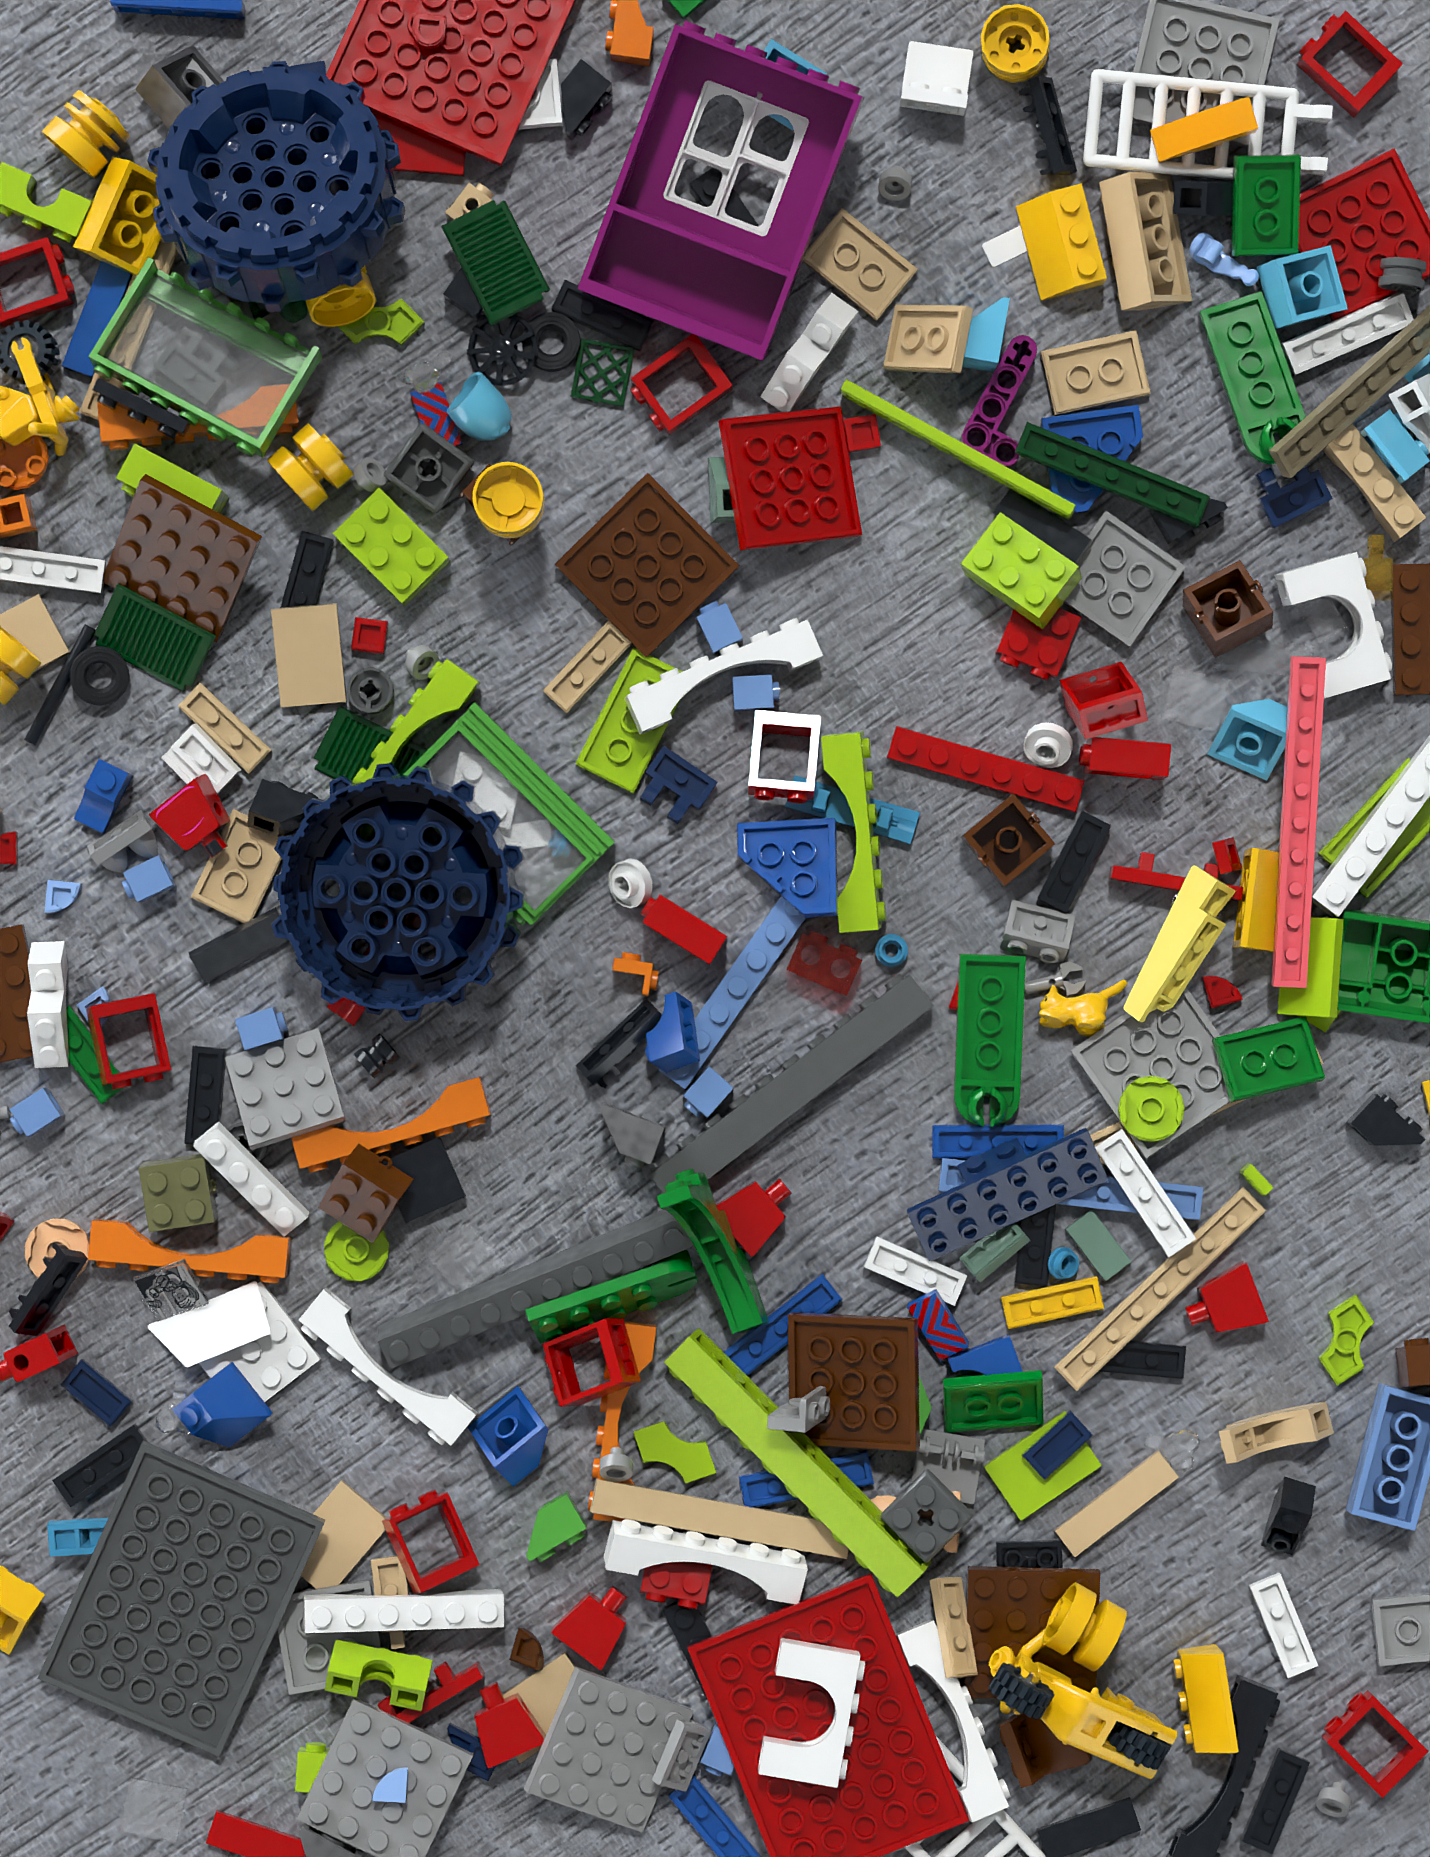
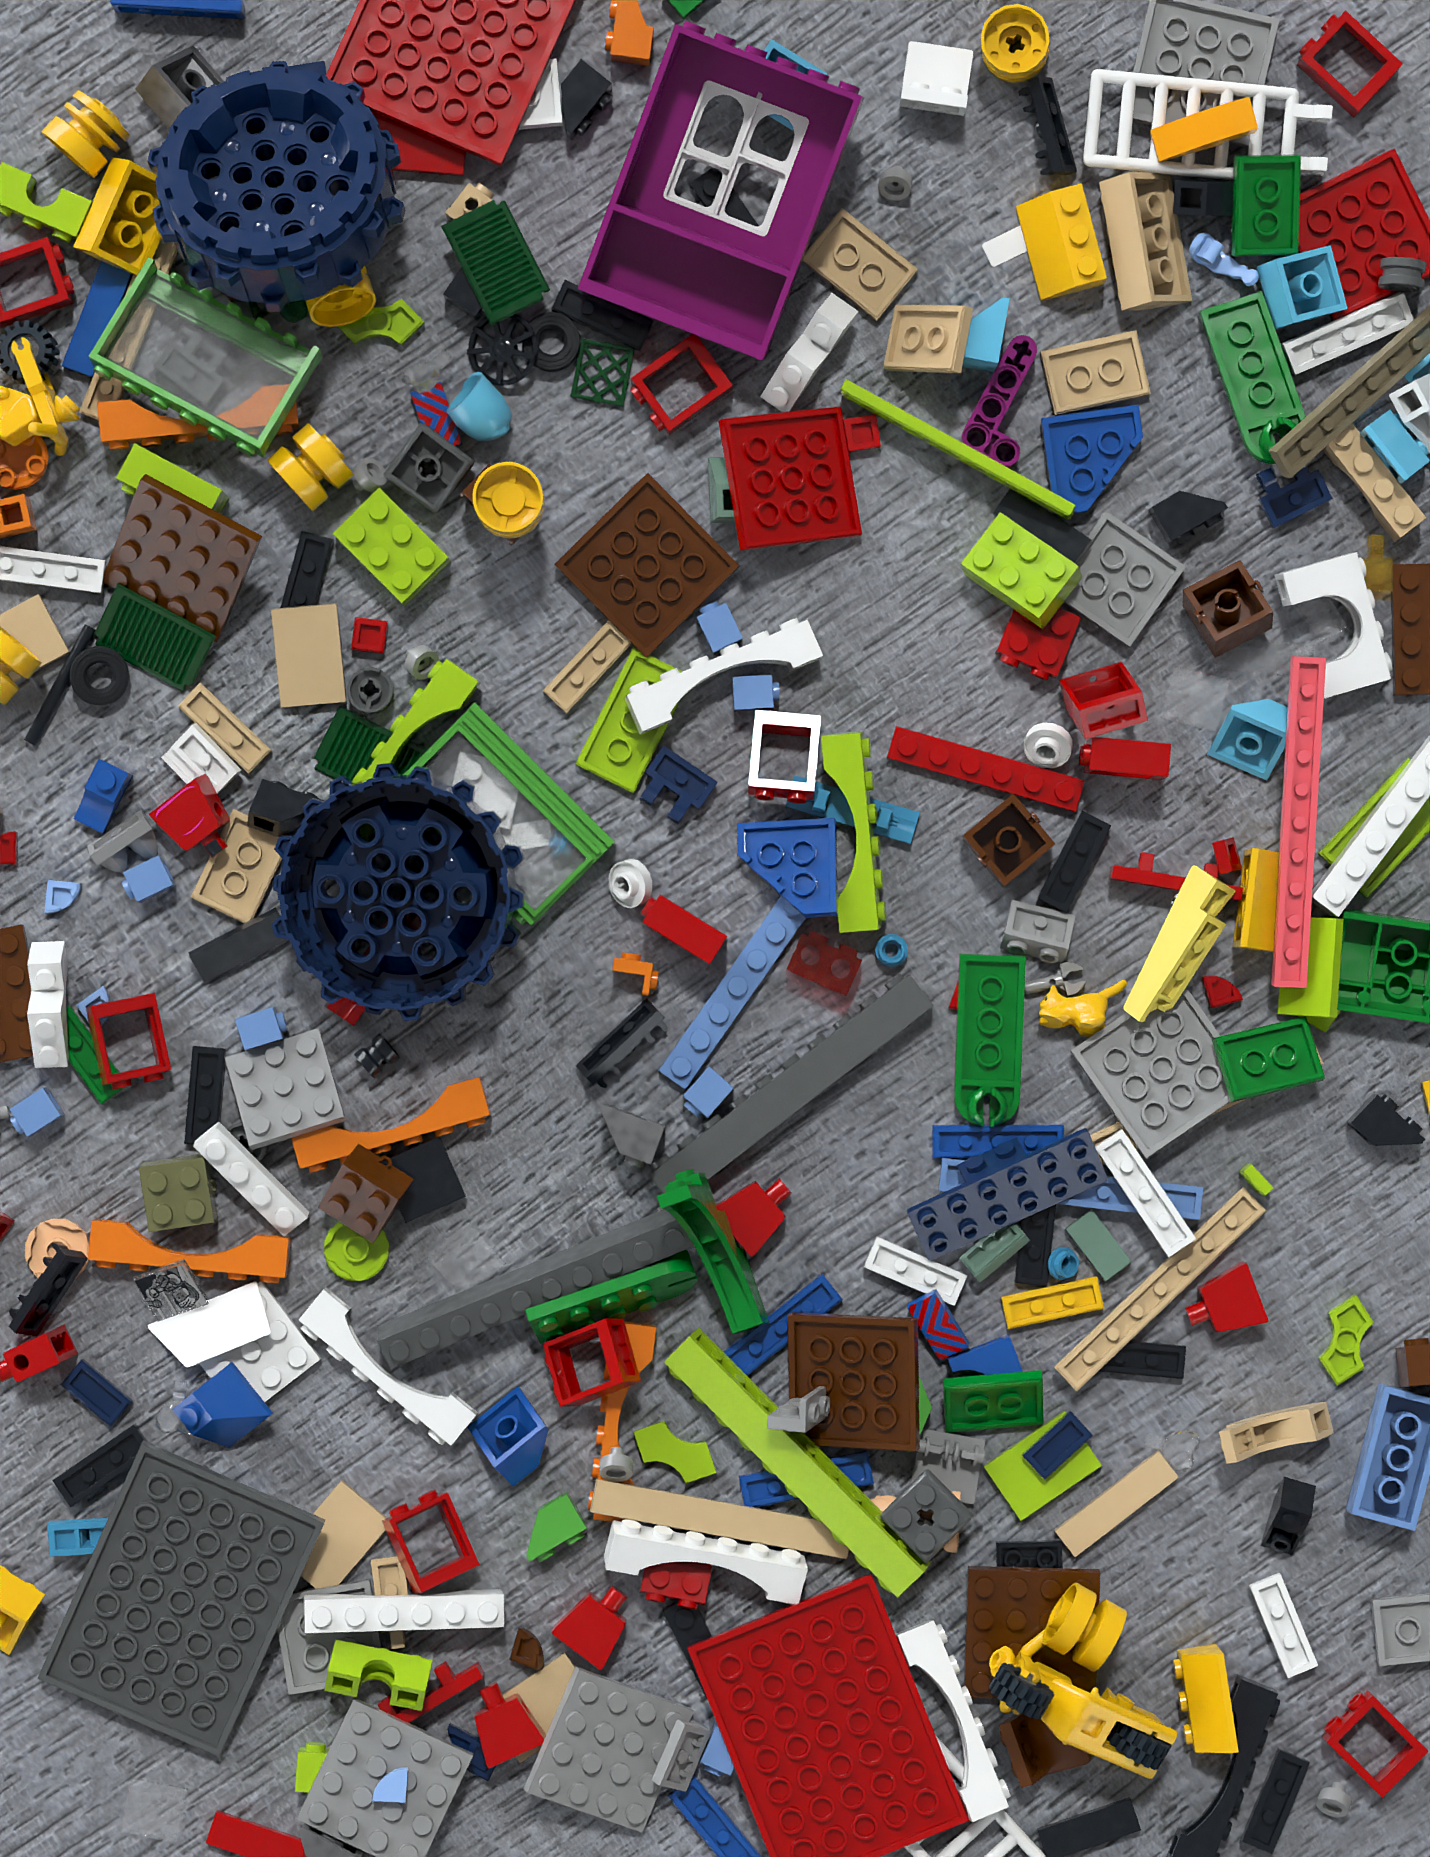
(140, 409): black plate -> none
(429, 30): red tile -> none
(674, 1038): blue arch -> none
(822, 1758): white arch -> none
(953, 1627): tan tile -> none
(1112, 474): dark green tile -> none
(1151, 1109): lime tile -> none

